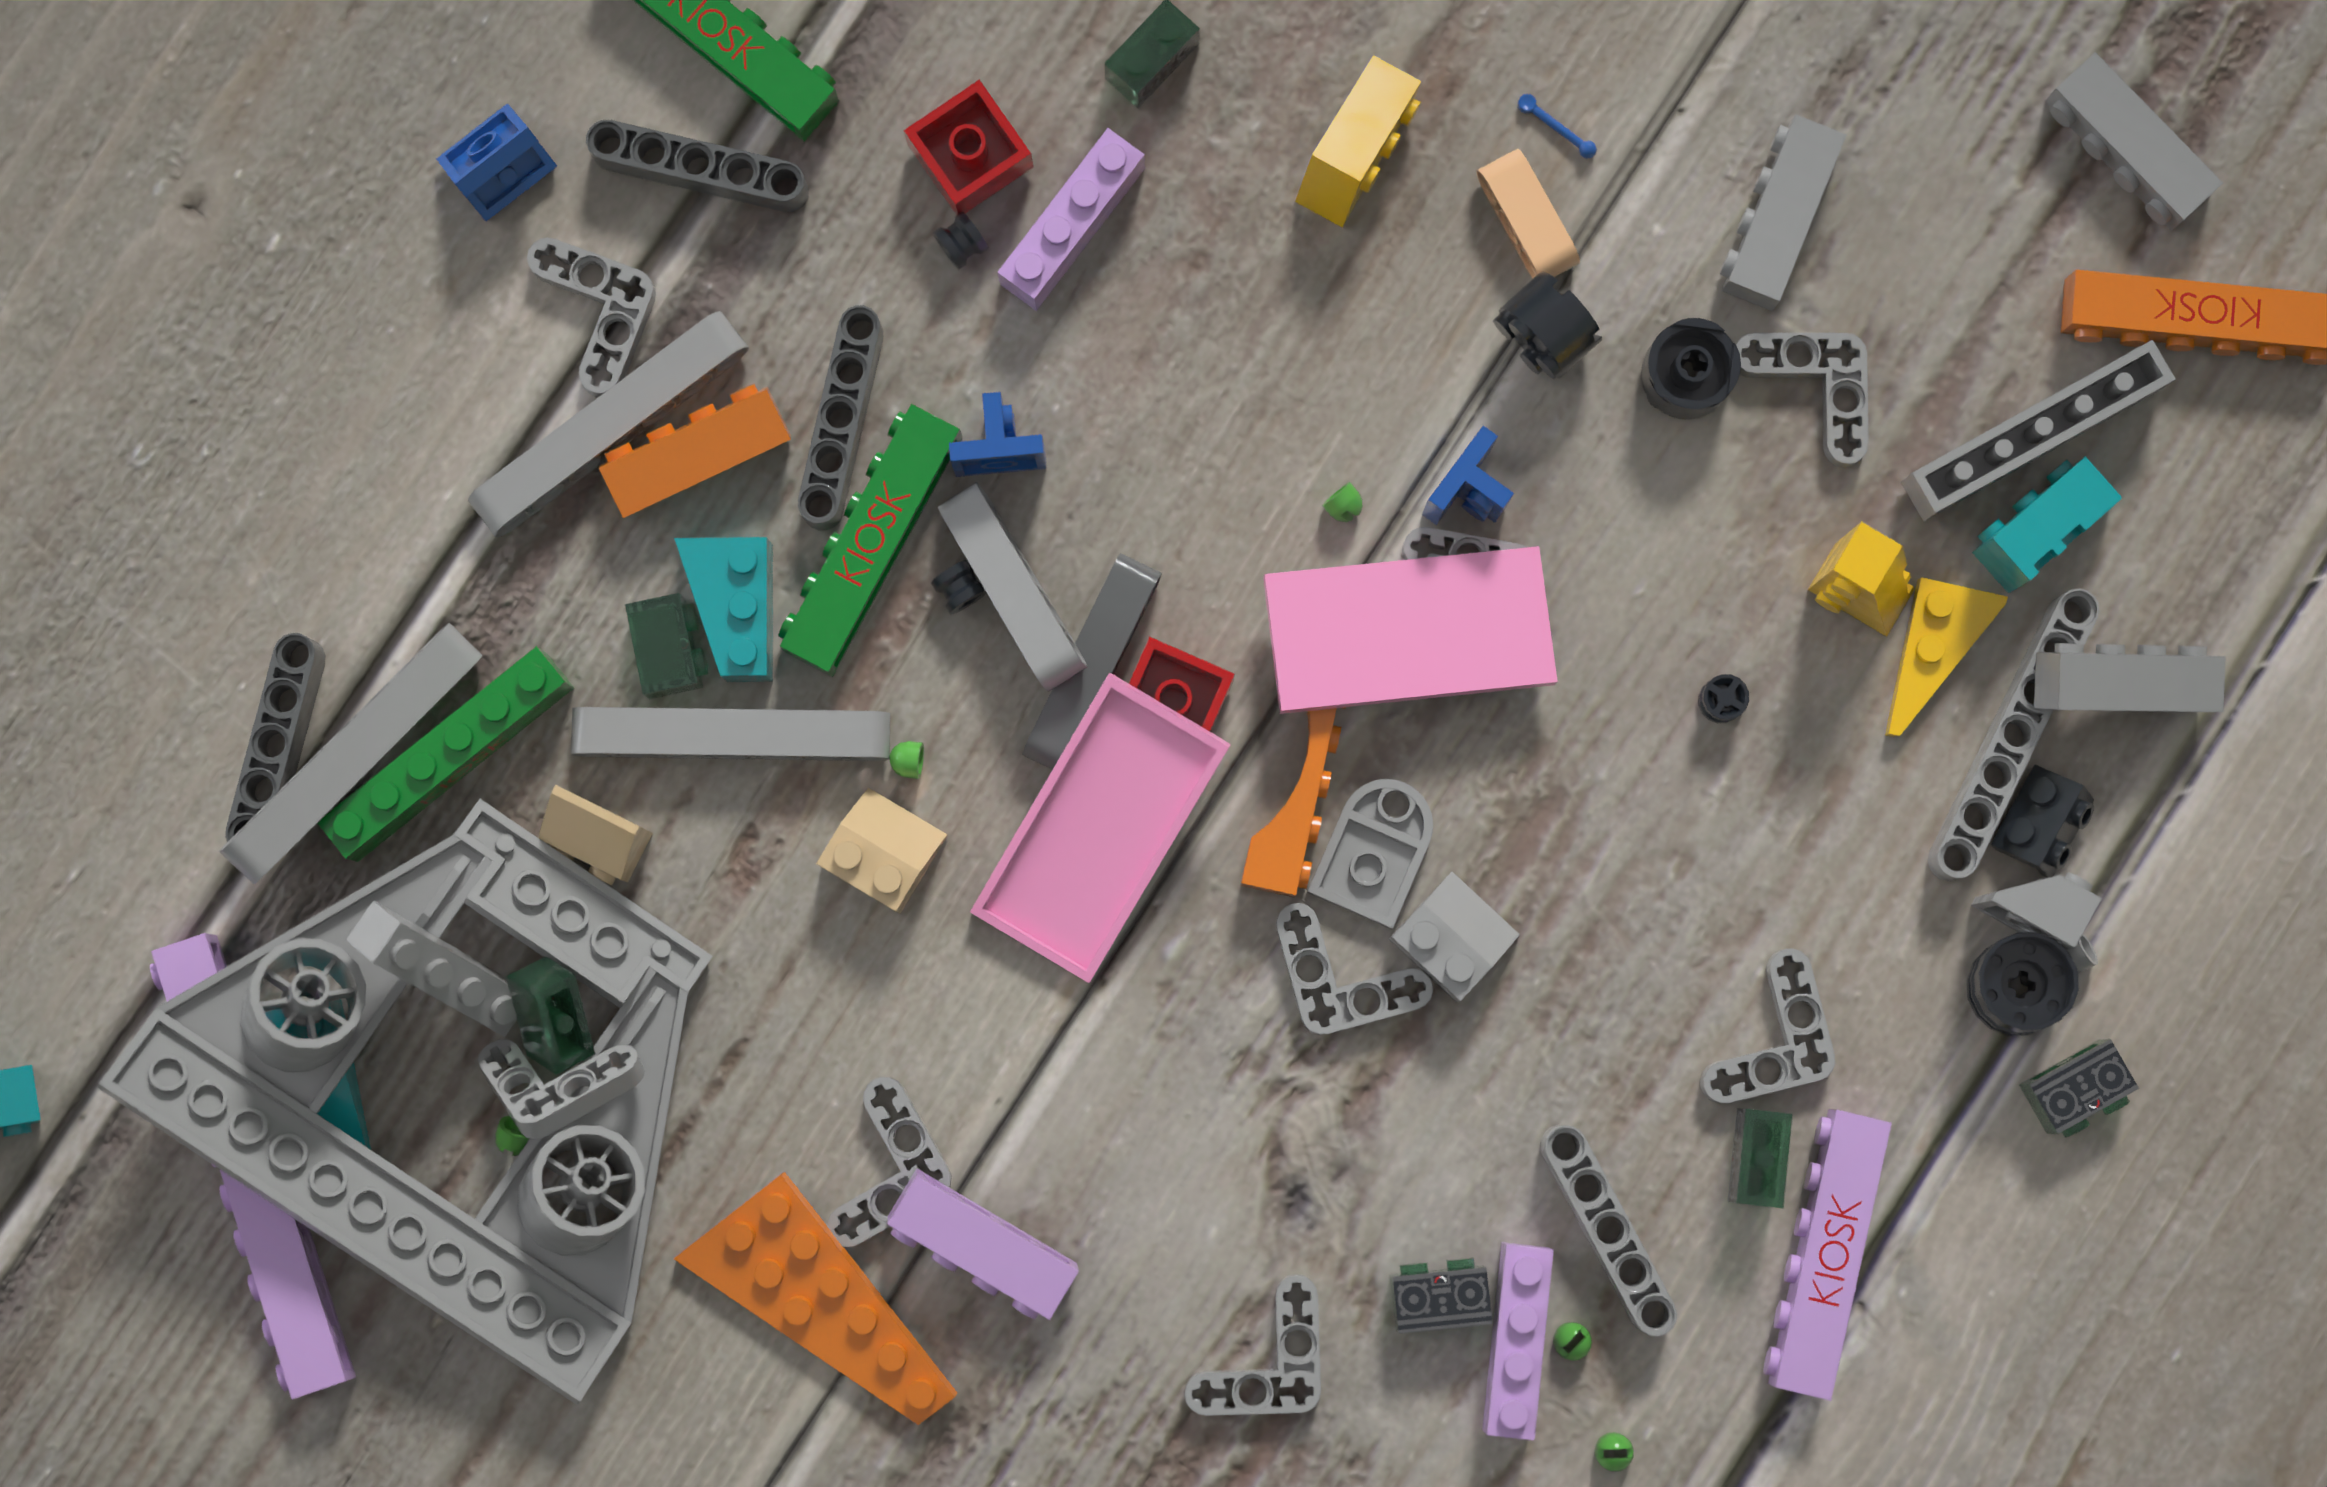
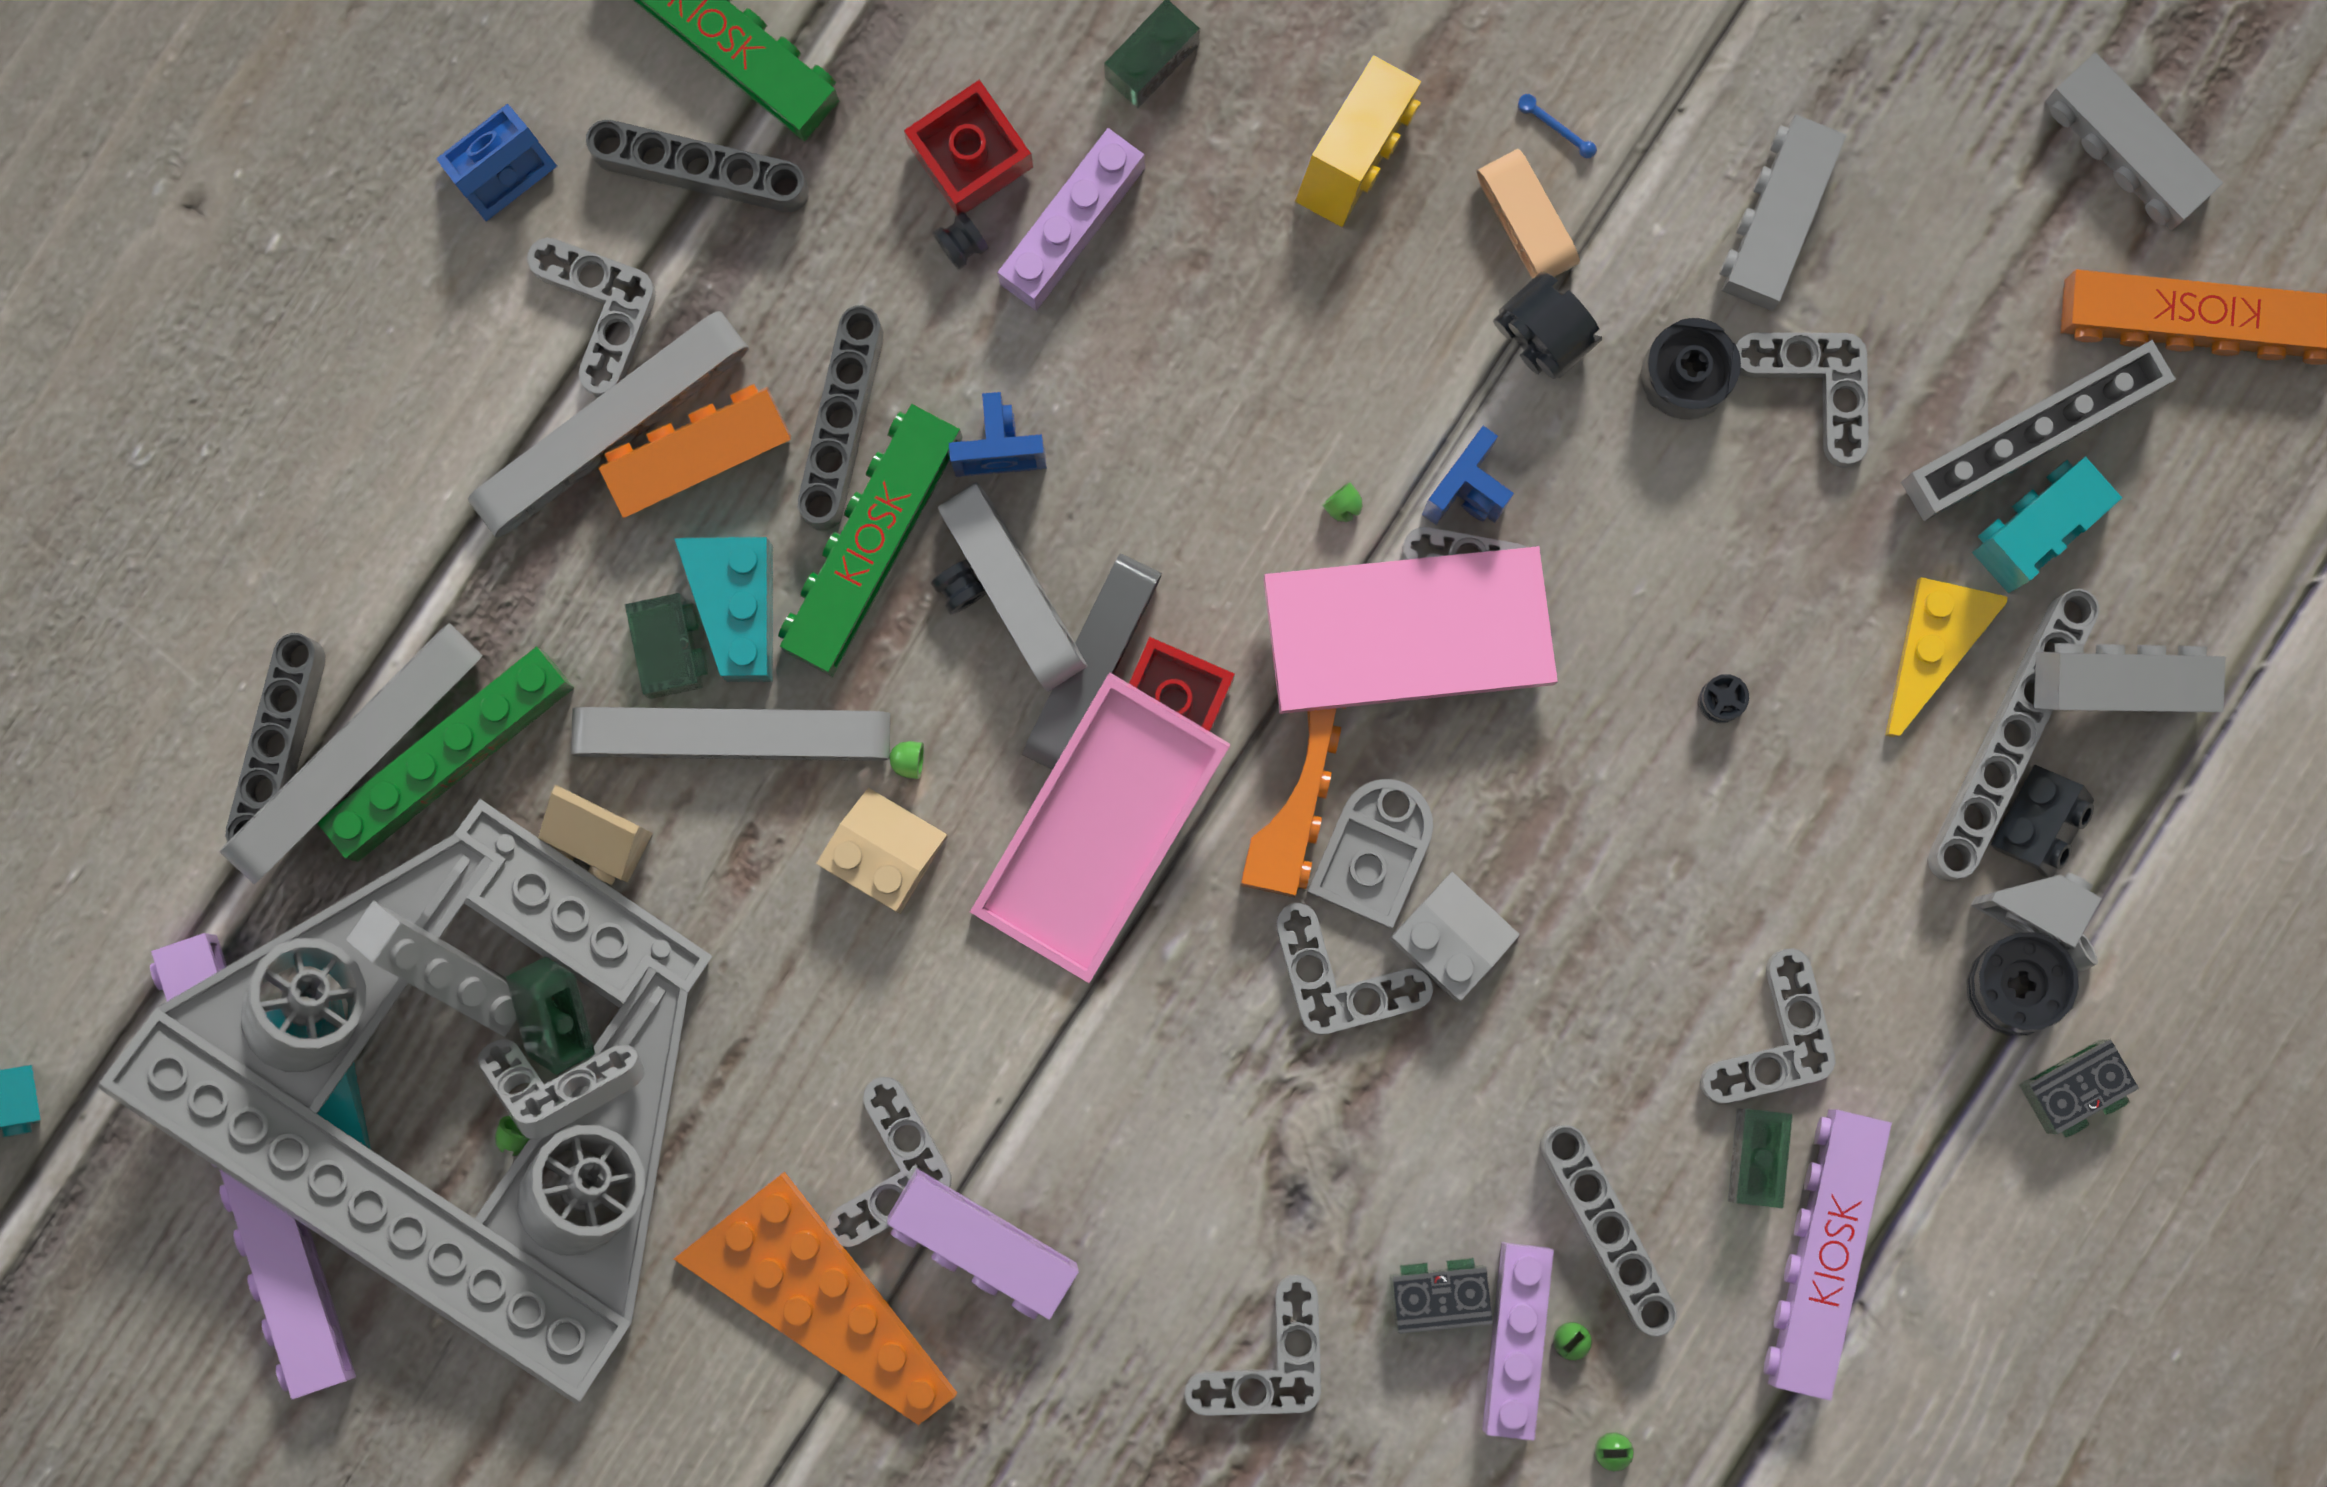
(1865, 578): yellow wedge -> none

